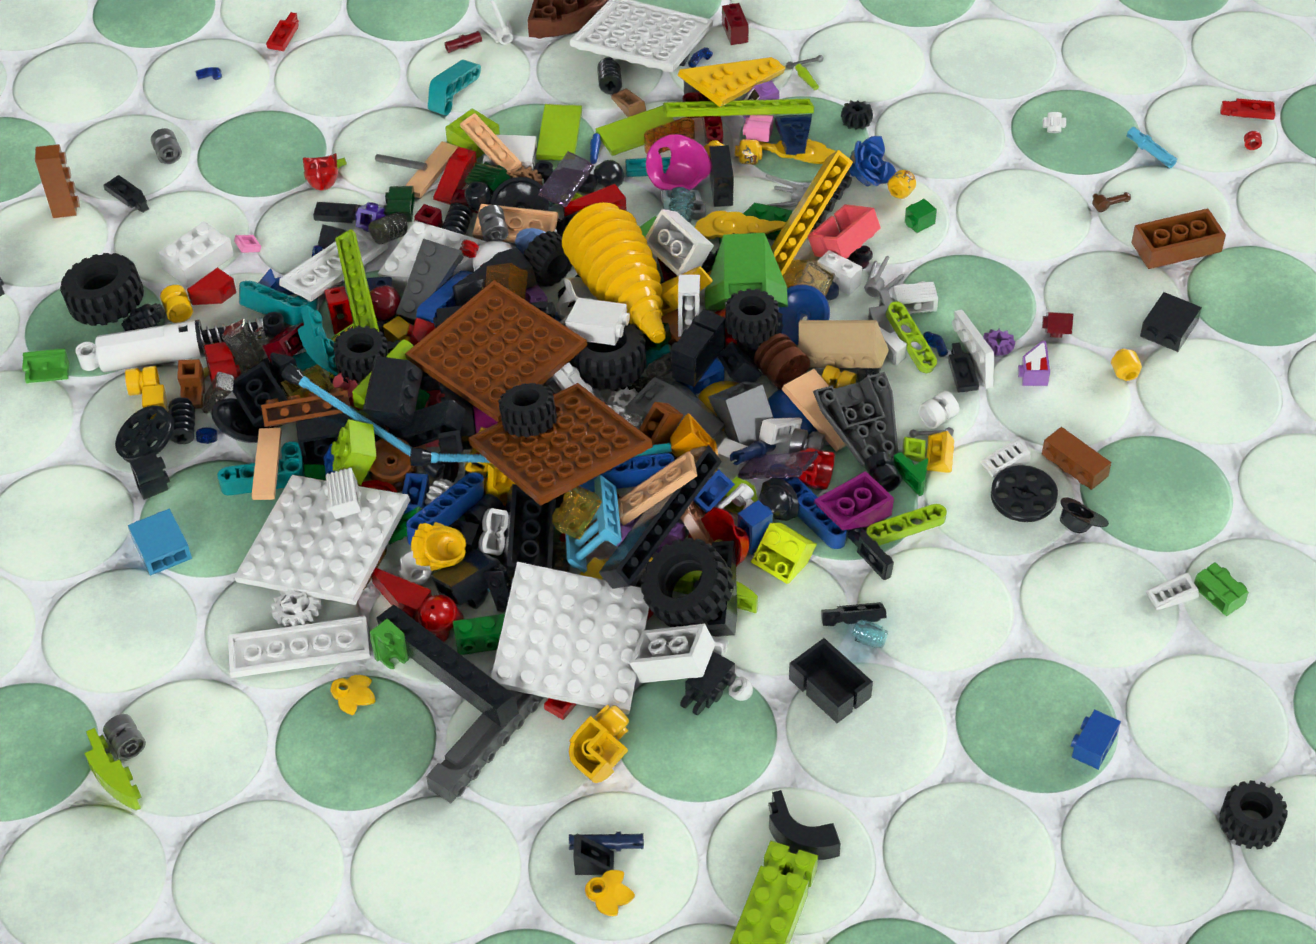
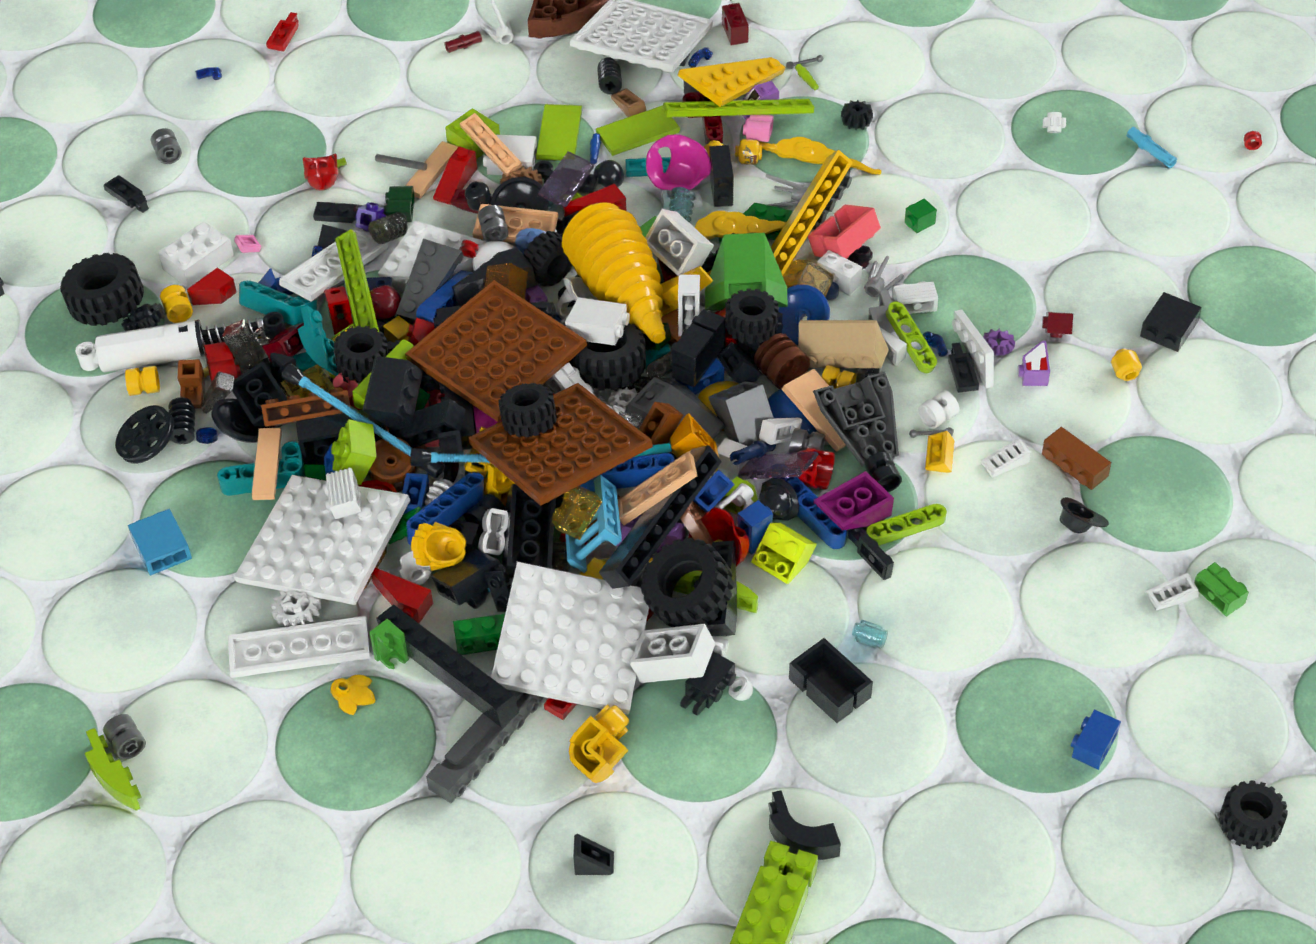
(45, 365): bright green hinge -> none
(56, 181): dark orange brick -> none
(150, 475): black brick -> none
(154, 396): yellow brick -> none
(429, 215): dark red brick -> none
(438, 615): red helmet -> none
(449, 83): teal beam -> none
(458, 218): black piece -> none
(488, 174): dark green brick -> none
(612, 893): yellow plate -> none
(614, 841): dark blue pin -> none
(683, 126): clear orange beam -> none
(699, 210): light grey bush -> none
(794, 132): dark blue wing -> none
(853, 613): black hinge -> none
(869, 163): blue brick -> none
(901, 184): yellow head -> none
(912, 474): green slope -> none
(914, 448): lime tile -> none
(1032, 497): black wedge -> none
(1102, 203): reddish brown piece -> none
(1178, 238): dark orange brick -> none
(1248, 108): red hinge -> none

